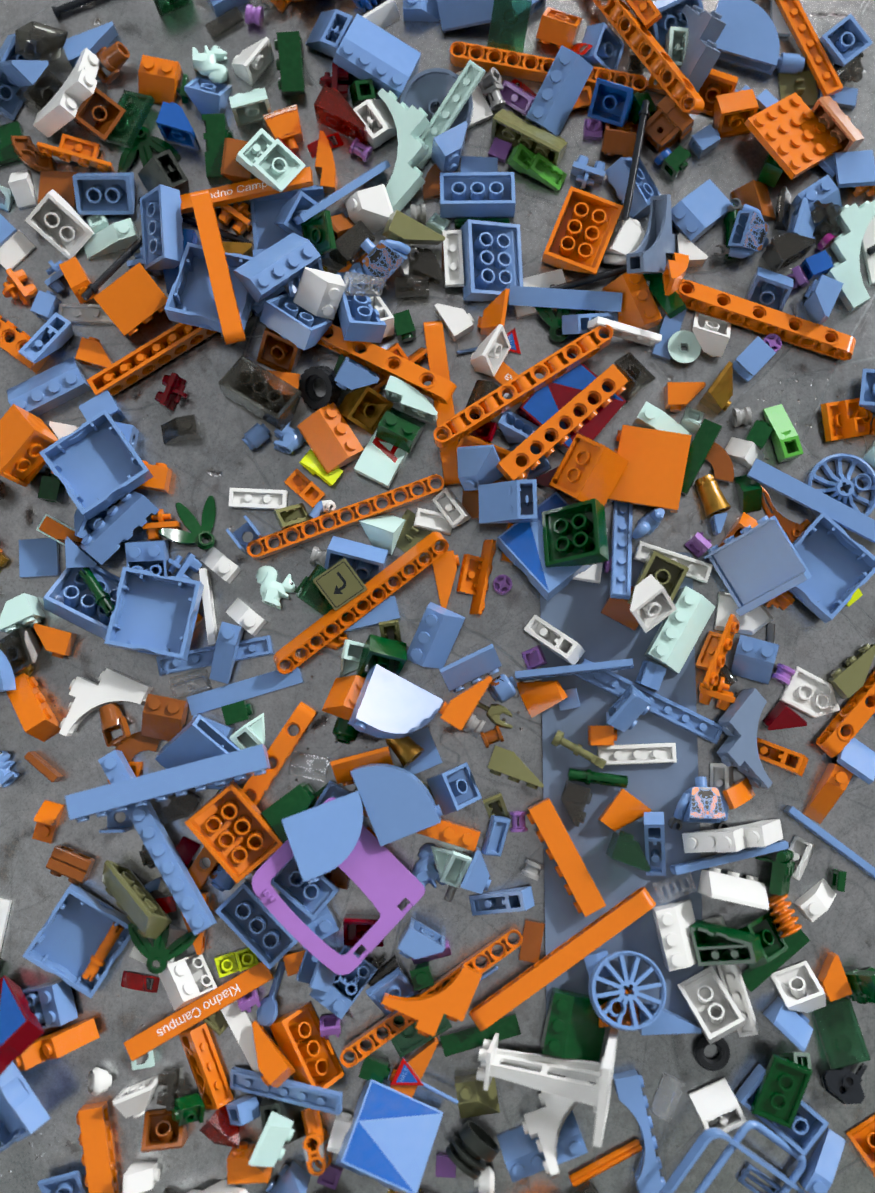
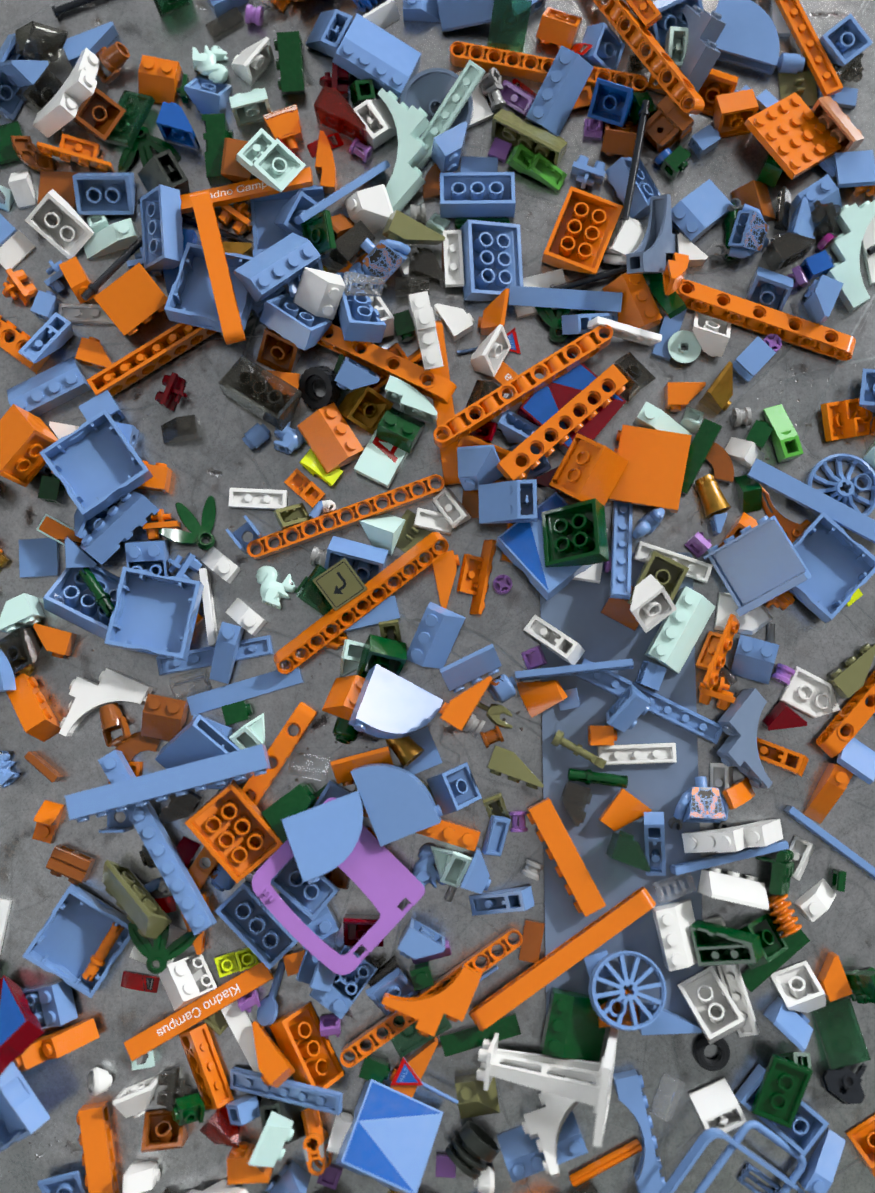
(425, 328): none -> white arch

